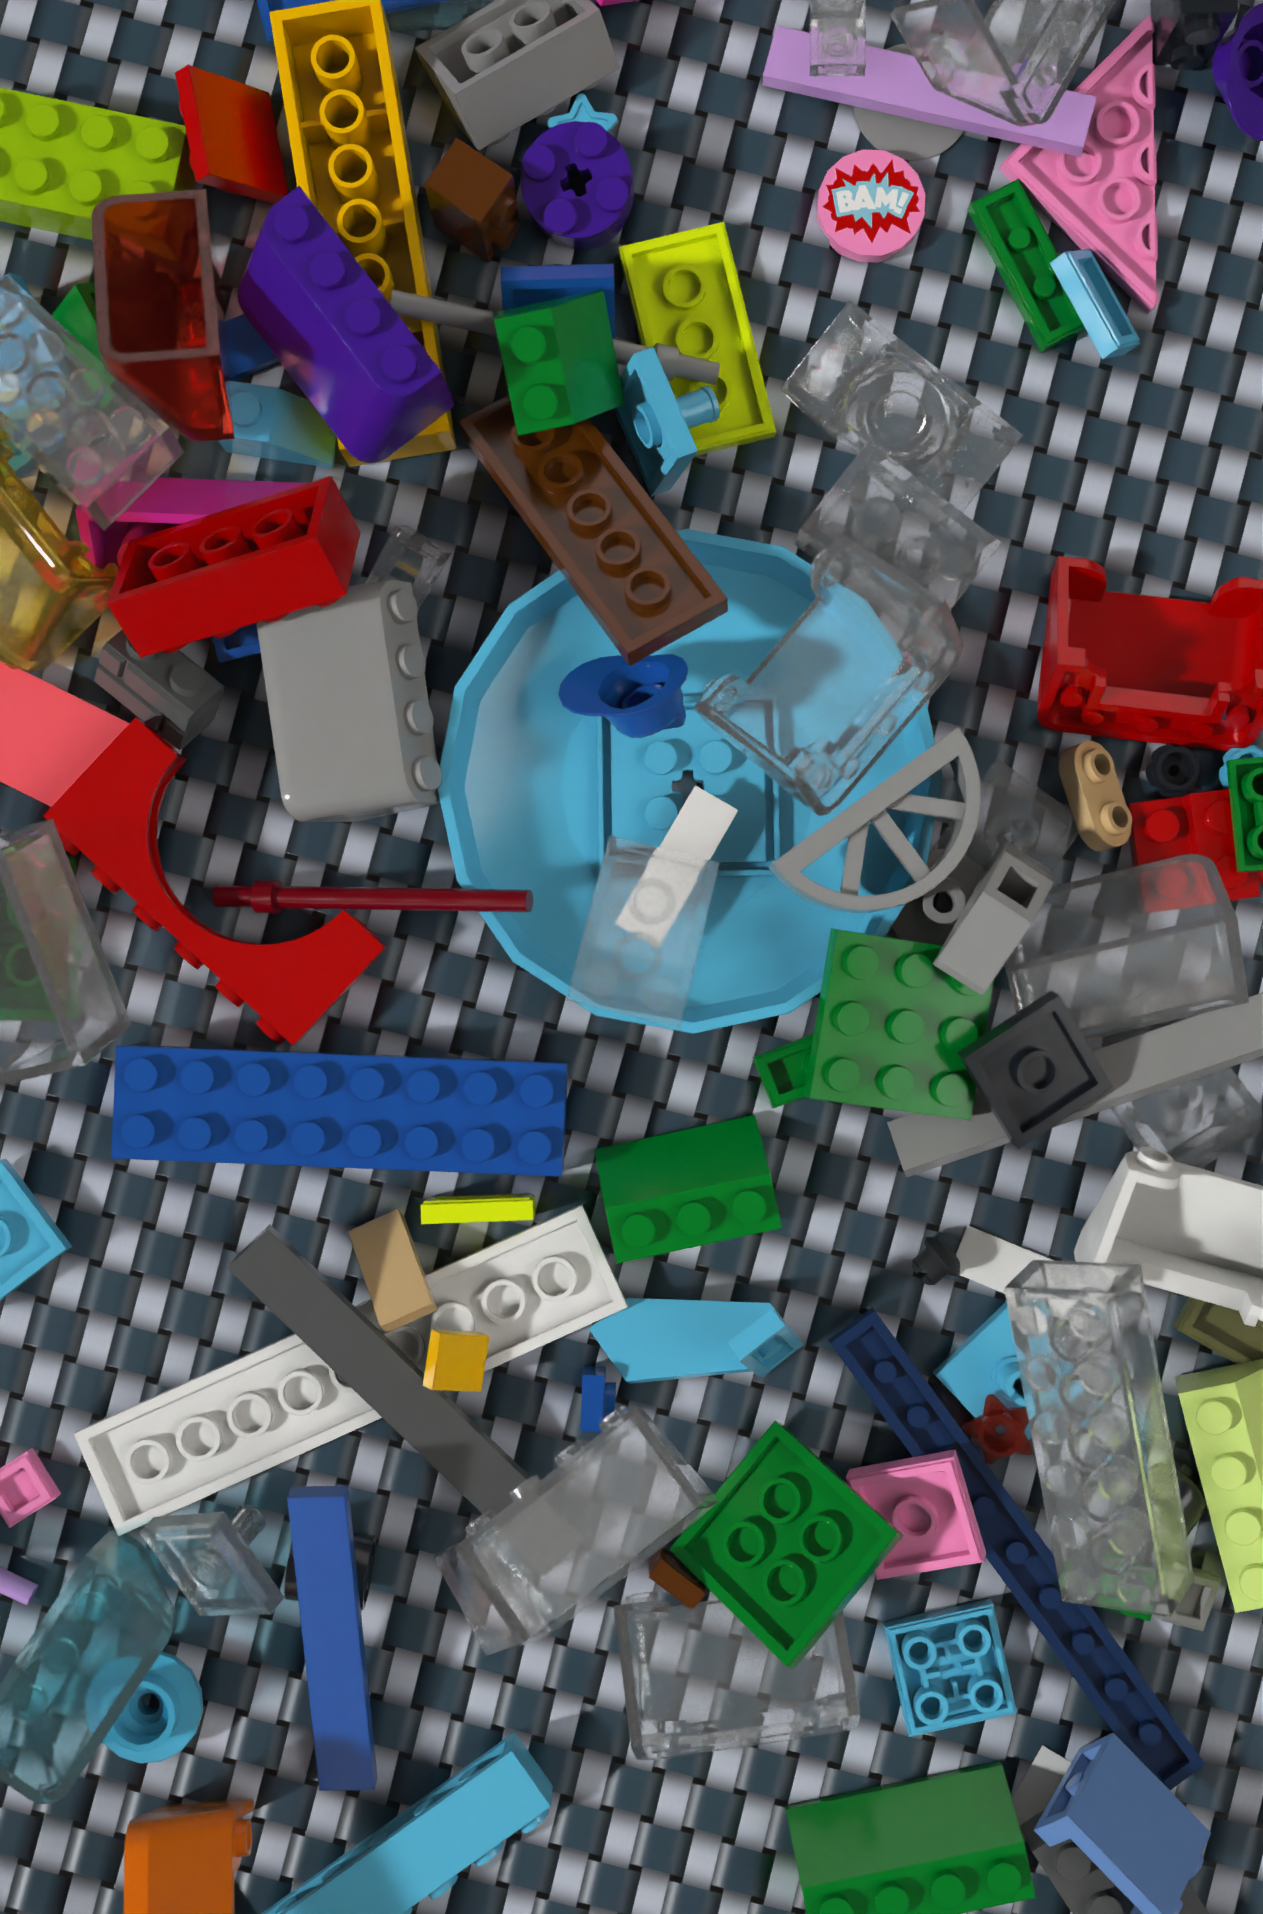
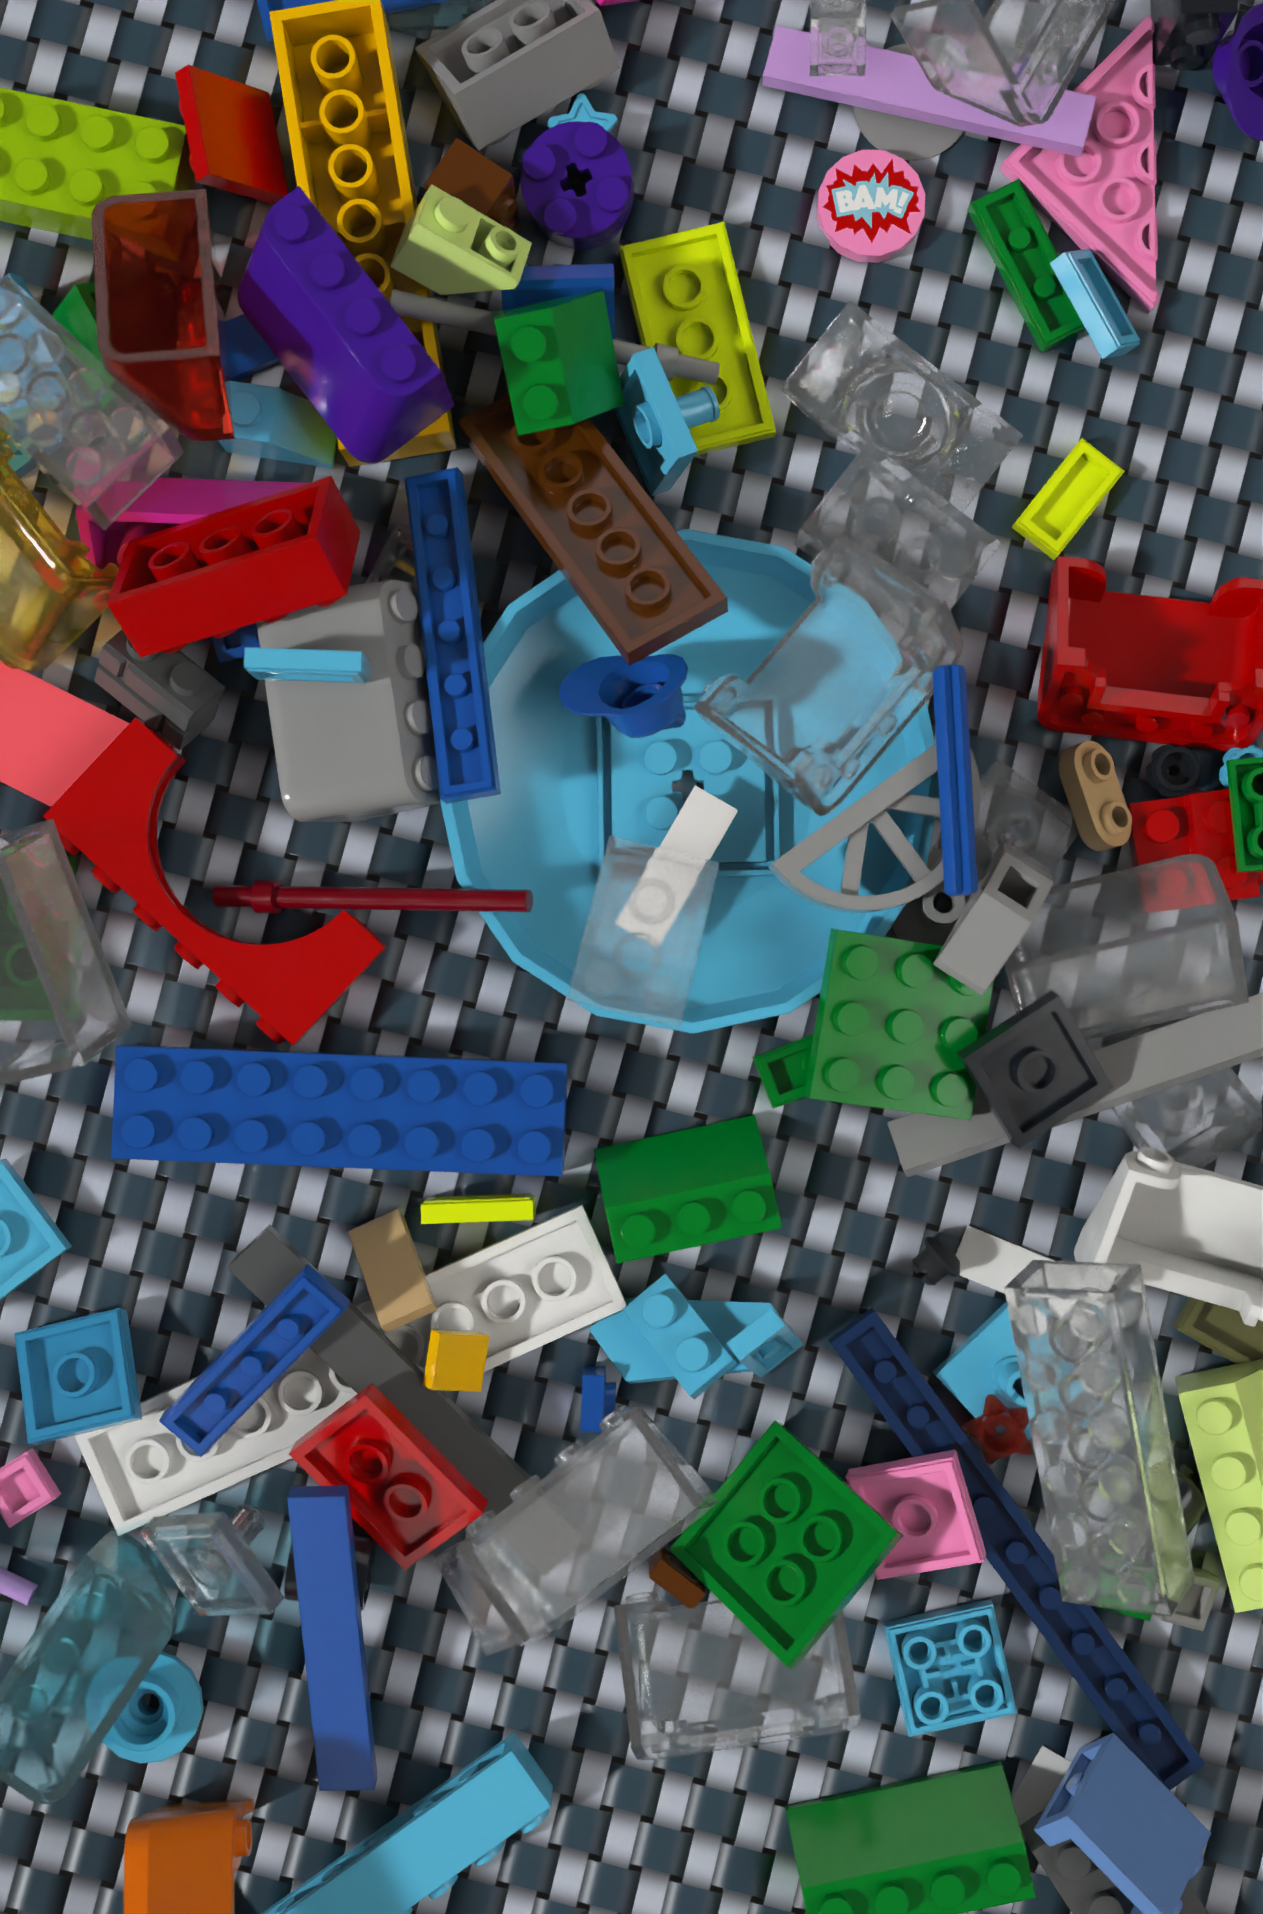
(77, 1376): none -> dark azure tile
(254, 1360): none -> blue tile
(306, 665): none -> medium azure tile
(395, 1476): none -> red plate
(452, 636): none -> blue tile
(458, 248): none -> yellowish green slope
(680, 1336): none -> medium azure plate
(955, 780): none -> blue axle
(1068, 499): none -> neon yellow tile

